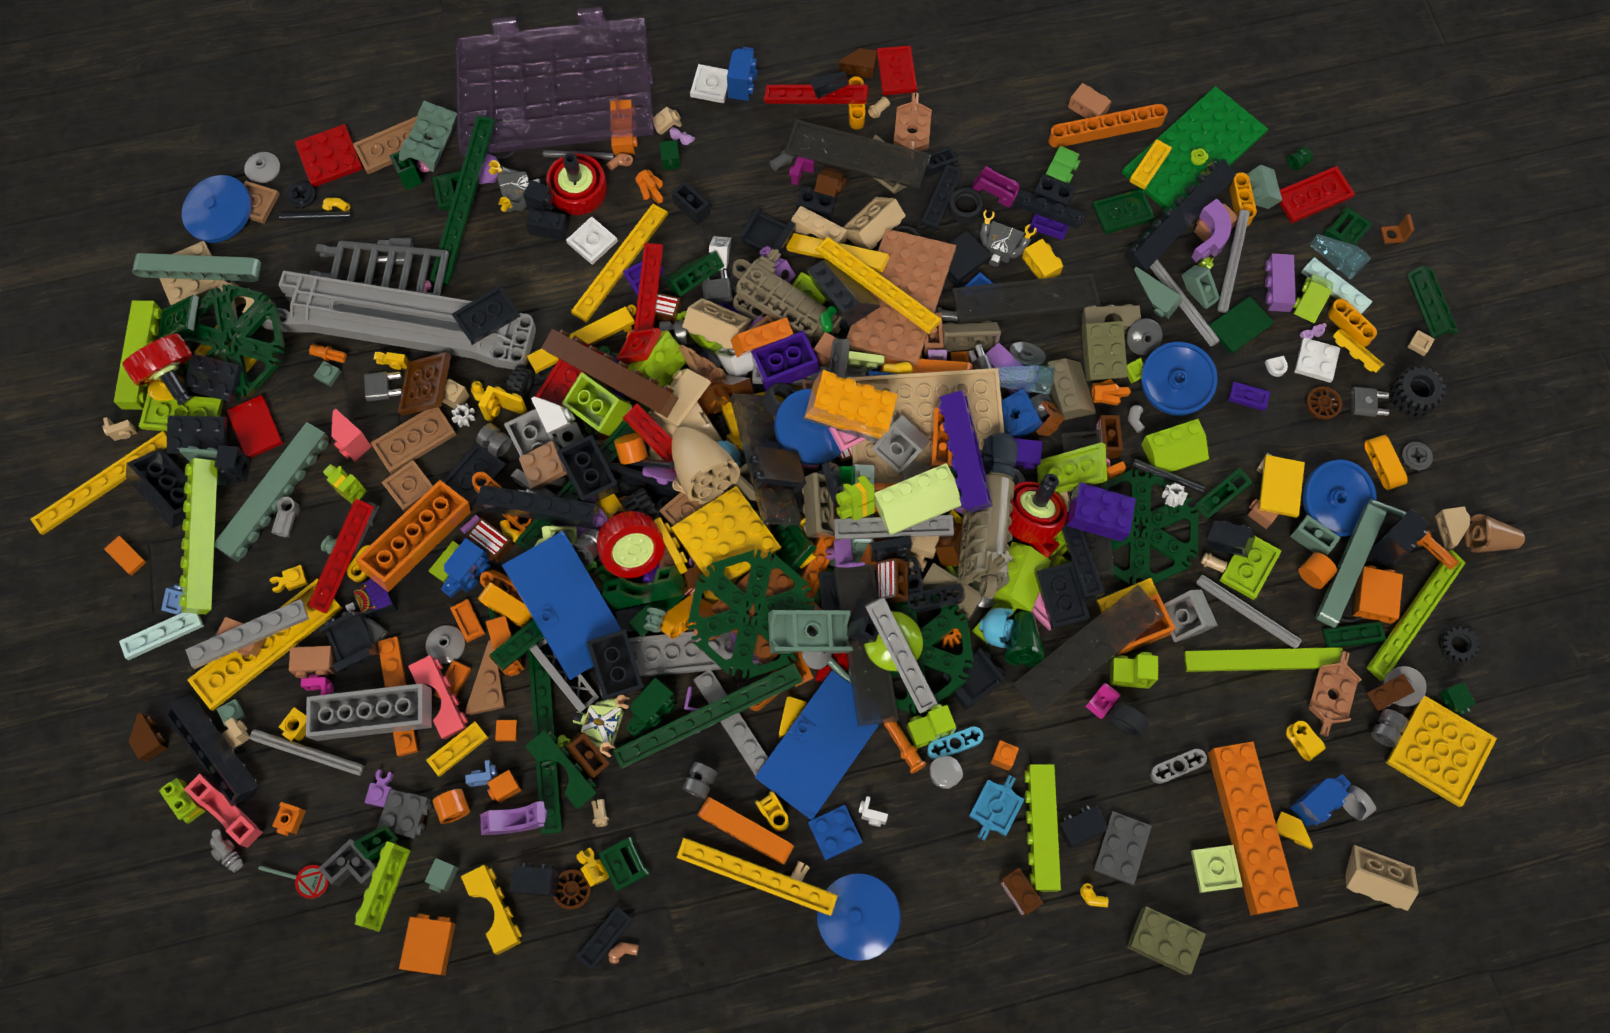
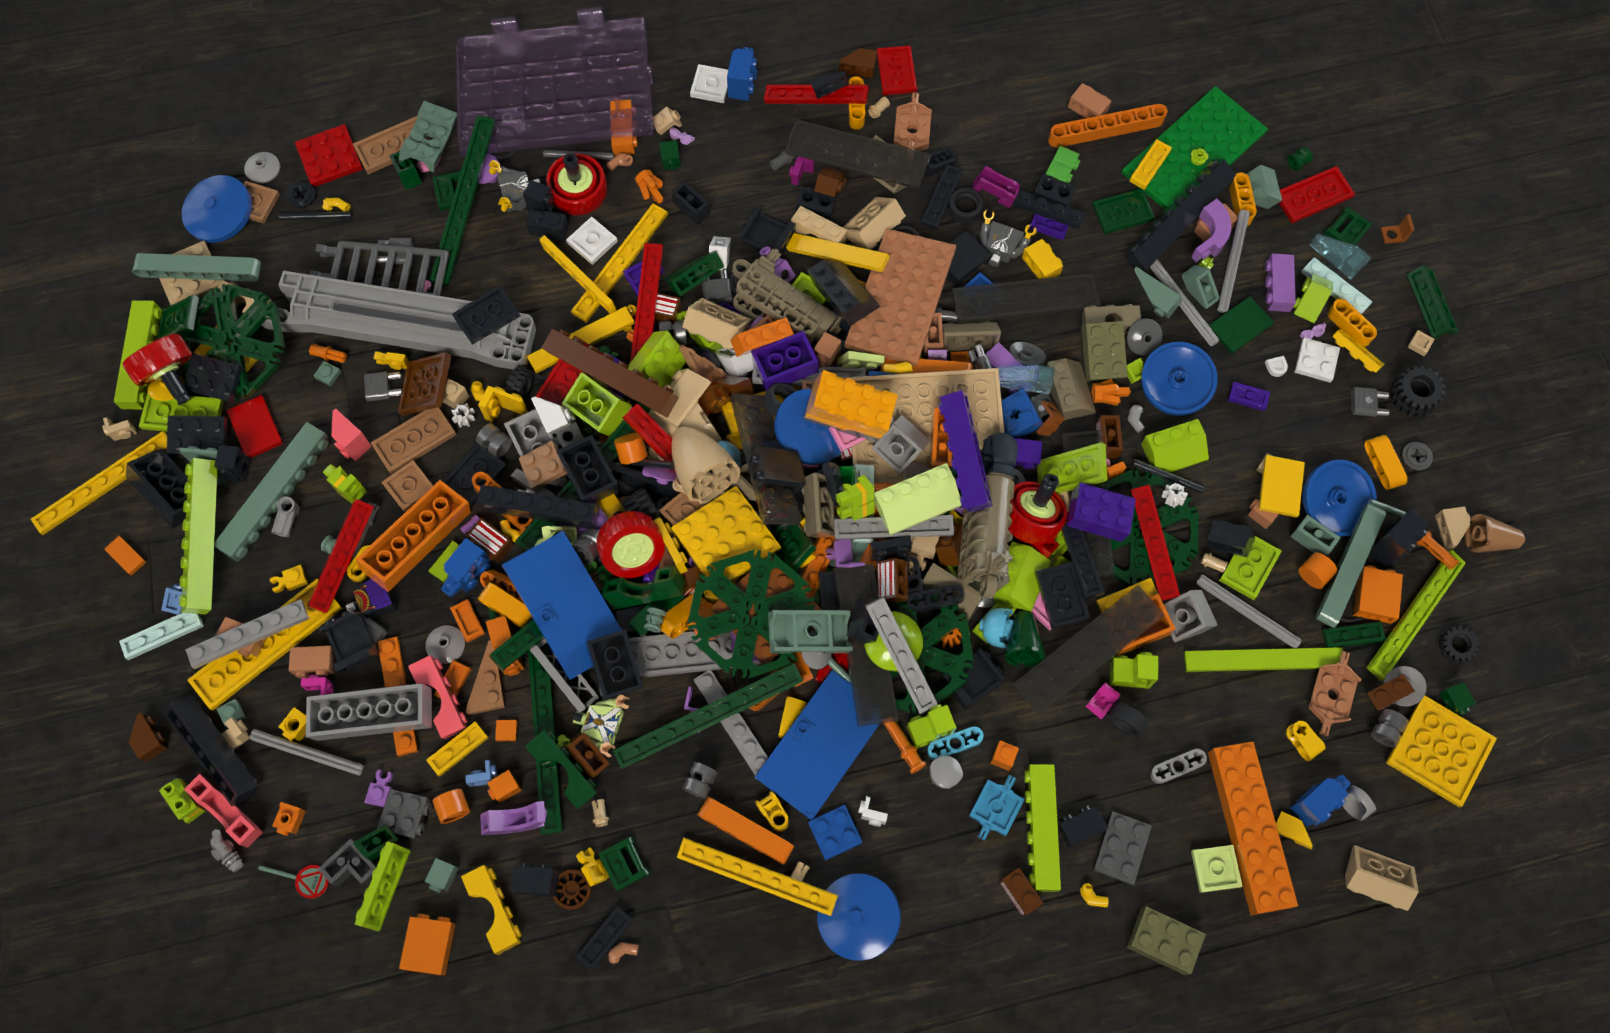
(577, 274): none -> yellow tile
(639, 345): red tile -> none
(650, 707): dark green hinge -> none
(826, 319): green arm -> none
(839, 356): dark grey hinge -> none
(878, 285): yellow tile -> none
(1155, 543): none -> red plate
(1225, 493): dark green slope -> none
(1324, 403): reddish brown wheel -> none

